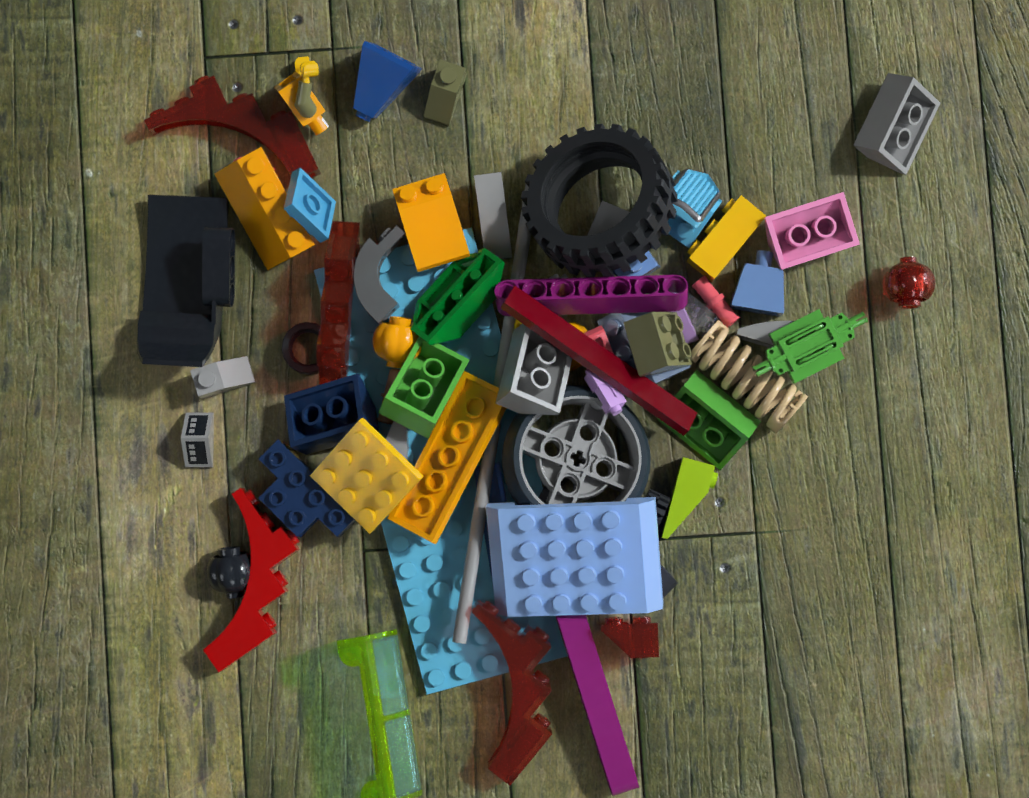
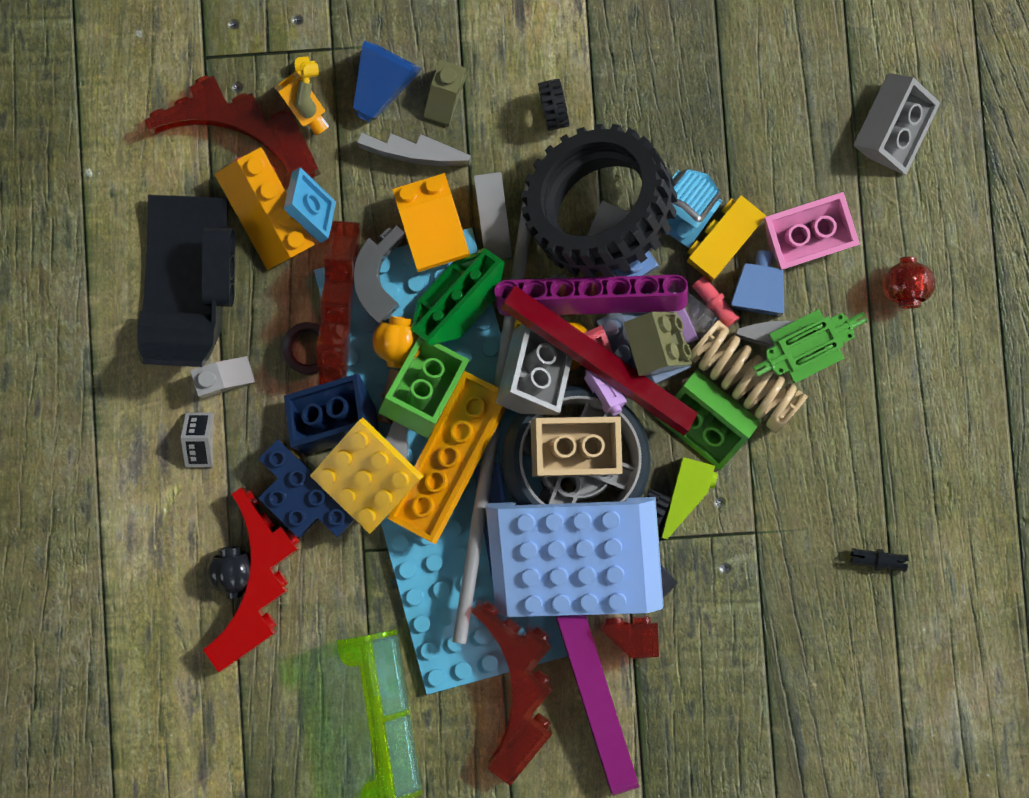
(424, 152): none -> light grey slope
(553, 104): none -> black tyre
(576, 446): none -> tan brick
(879, 559): none -> black pin

